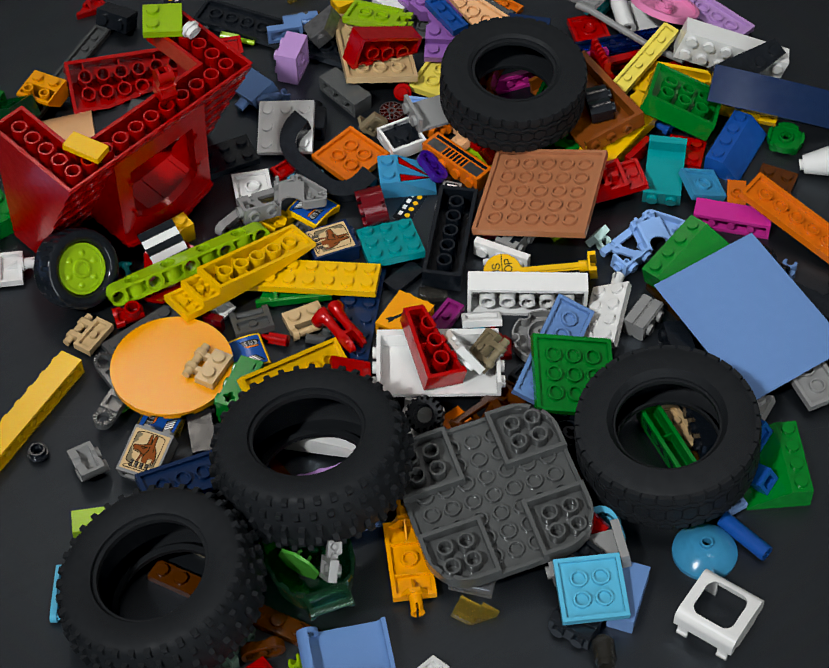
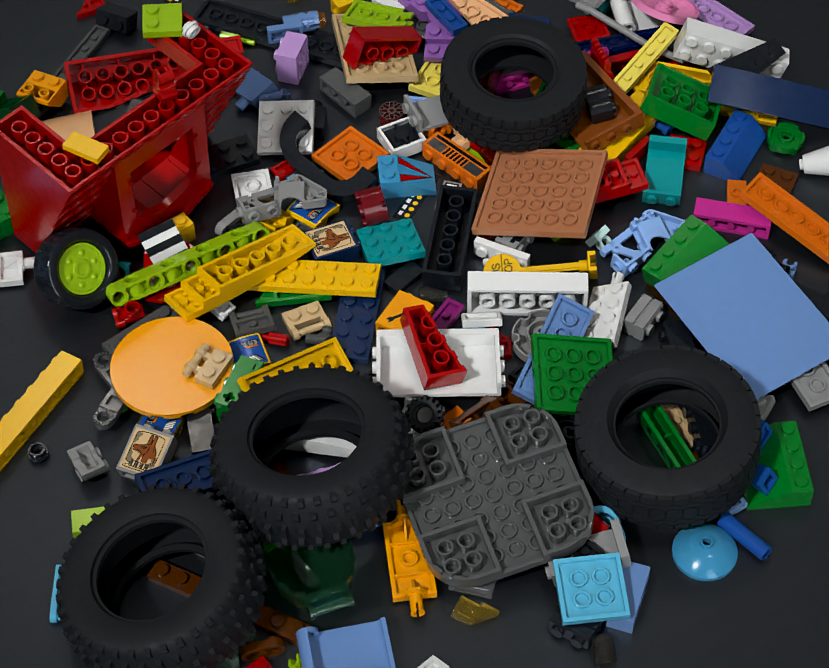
(94, 334): tan plate -> none
(214, 320): dark red plate -> none
(298, 563): bright green piece -> none
(322, 26): flat silver slope -> none
(330, 567): light grey hinge -> none
(335, 309): red piece -> none
(351, 364): red tile -> none
(371, 123): dark tan bracket -> none
(402, 89): red plate -> none
(432, 166): dark purple plate -> none
(463, 352): white wing -> none
(485, 344): dark tan plate -> none
(702, 184): dark azure plate -> none
(722, 638): white piece -> none

